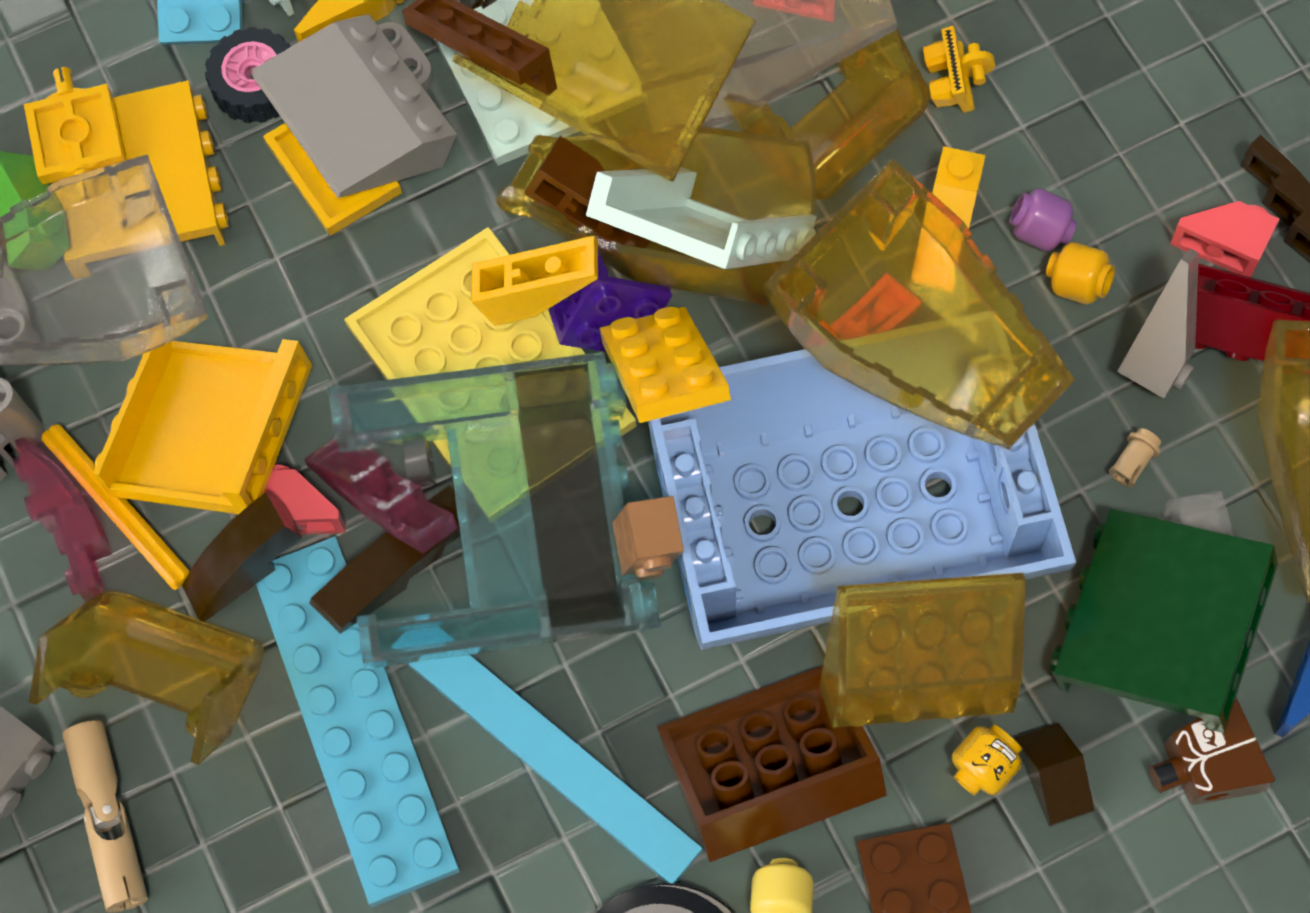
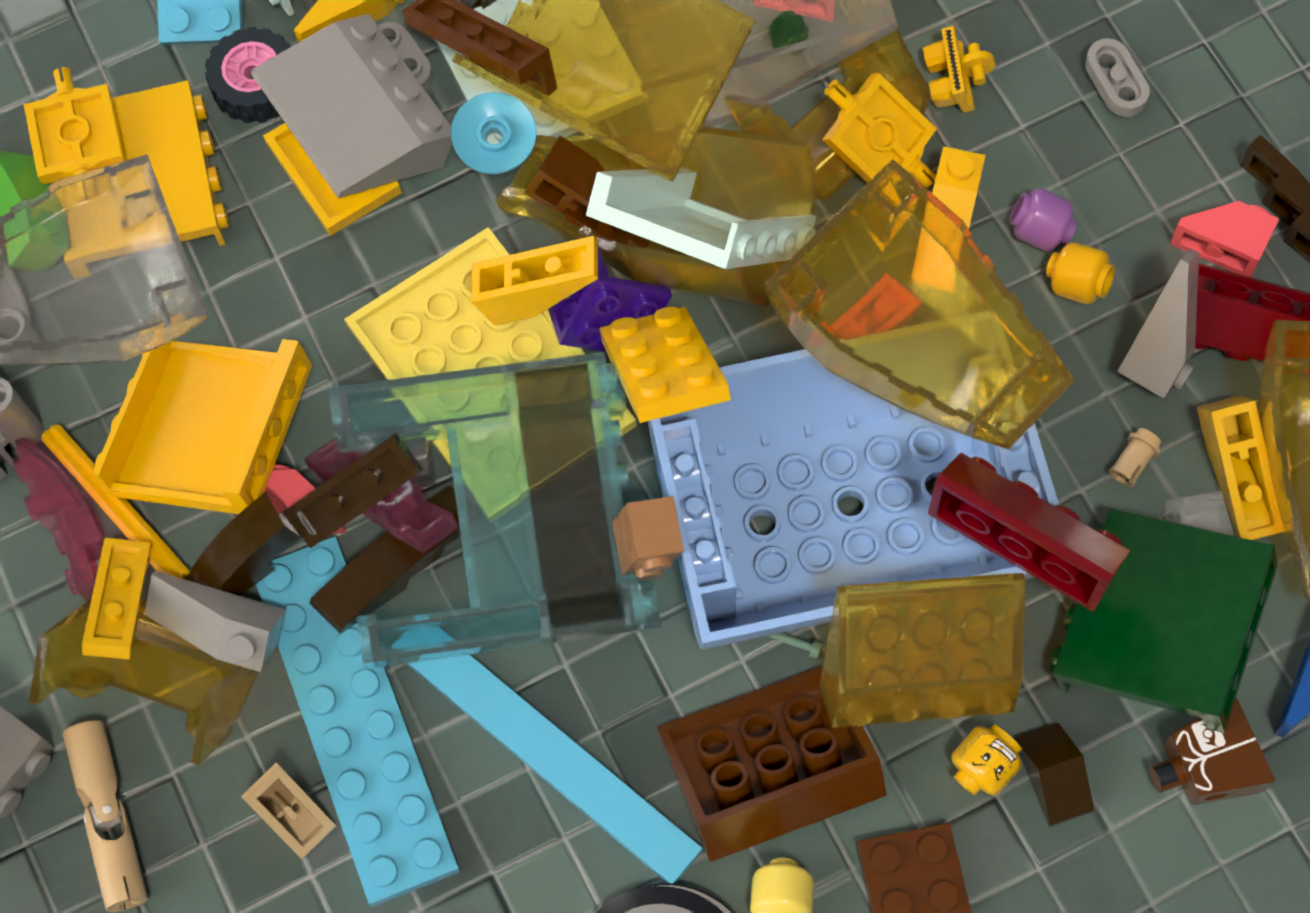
(116, 599): none -> yellow plate
(216, 621): none -> light grey slope
(288, 810): none -> tan slope
(353, 490): none -> dark brown plate
(488, 115): none -> medium azure dish
(787, 29): none -> clear green plate
(814, 648): none -> sand green piece
(879, 127): none -> yellow plate
(1027, 530): none -> dark red slope
(1119, 80): none -> light grey plate
(1241, 465): none -> yellow slope

